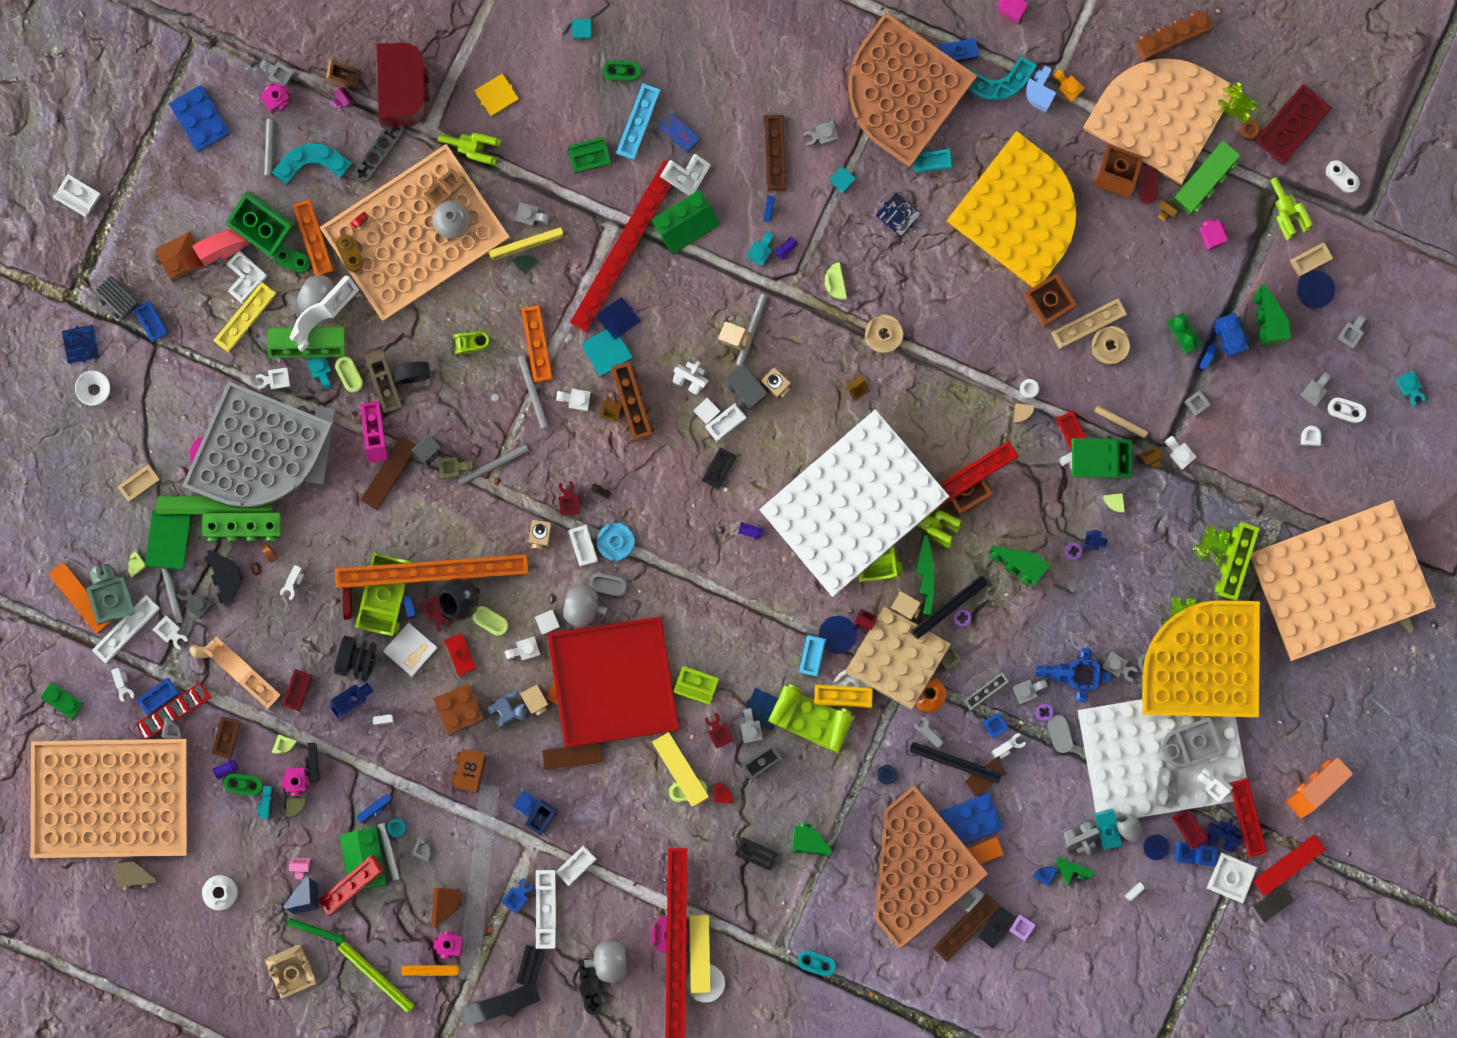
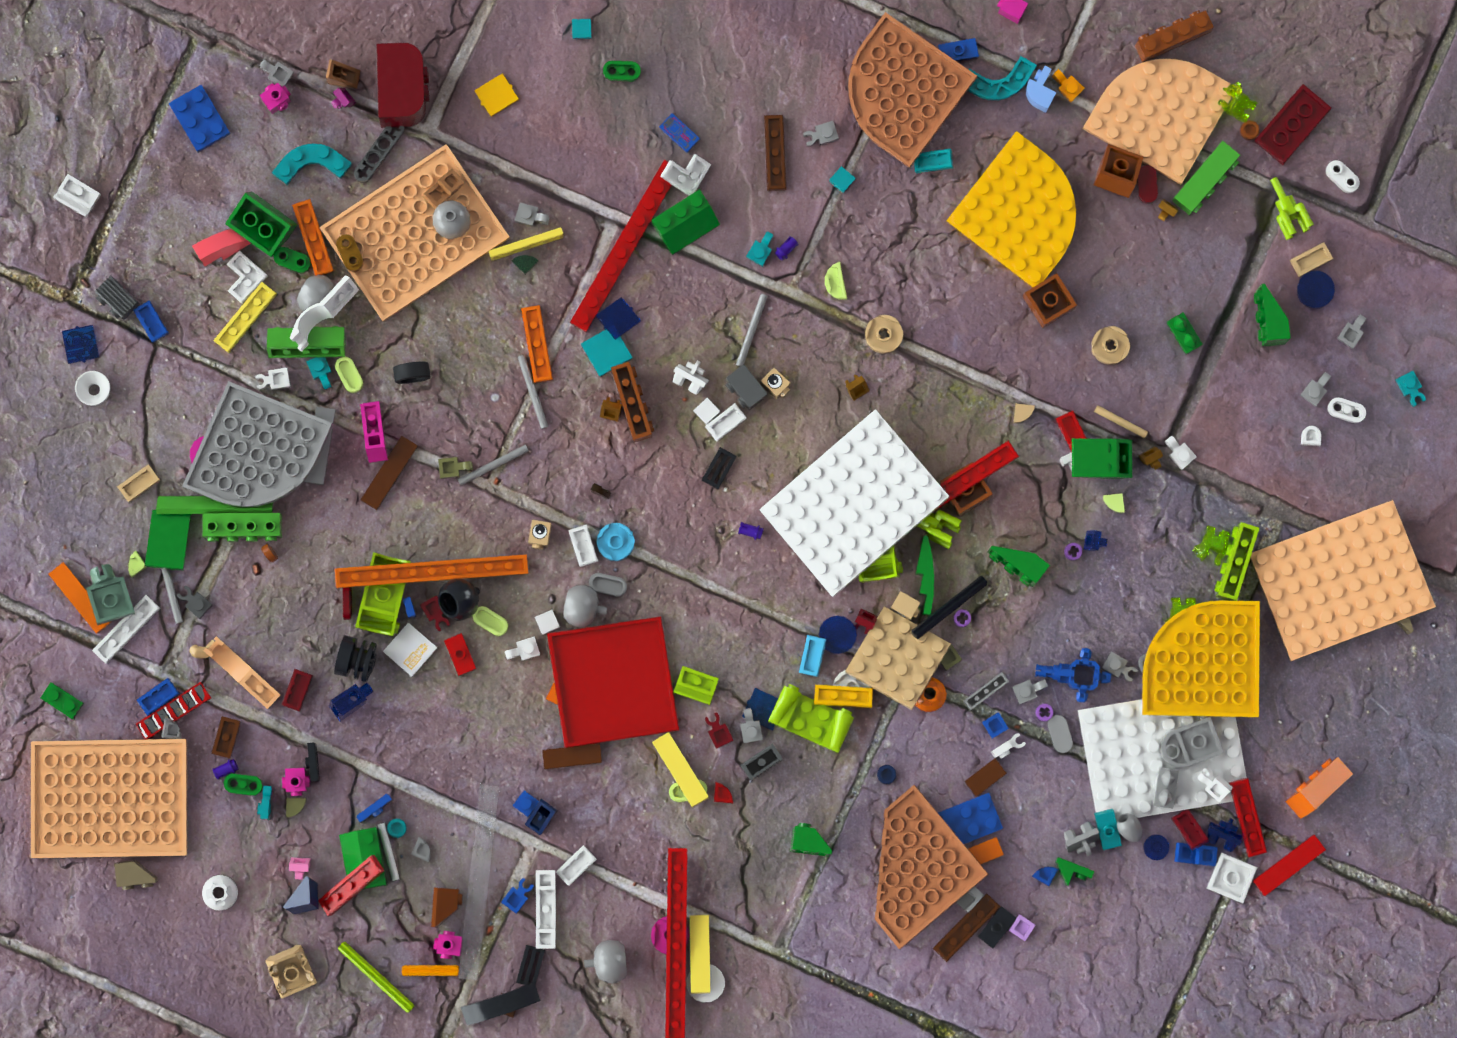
(120, 680): white plate -> none
(168, 630): white plate -> none
(179, 257): dark orange slope -> none
(225, 575): black slope -> none
(269, 147): light grey bar -> none
(283, 745): yellowish green tile -> none
(294, 578): white plate -> none
(316, 931): green bar -> none
(359, 220): red tile -> none
(383, 381): dark tan slope -> none
(384, 719): white tile -> none
(428, 450): dark grey brick -> none
(458, 709): dark orange brick -> none
(469, 770): dark orange brick -> none
(470, 343): lime piece -> none
(473, 146): lime plant -> none
(506, 711): sand blue animal -> none
(535, 700): tan brick -> none
(568, 503): dark red plate -> none
(577, 399): white plate -> none
(584, 992): black beam -> none
(589, 155): green plate -> none
(638, 122): medium azure plate -> none
(734, 336): brick -> none
(769, 208): blue tile -> none
(770, 860): black tile -> none
(816, 963): teal plate -> none
(898, 214): piece -> none
(932, 736): light grey plate -> none
(955, 762): black axle -> none
(1029, 389): white tile -> none
(1089, 323): tan tile -> none
(1132, 893): white tile -> none
(1197, 403): light grey tile -> none
(1208, 356): blue tile -> none
(1213, 234): dark pink brick -> none
(1231, 335): blue brick -> none
(1273, 903): clear smoke plate -> none

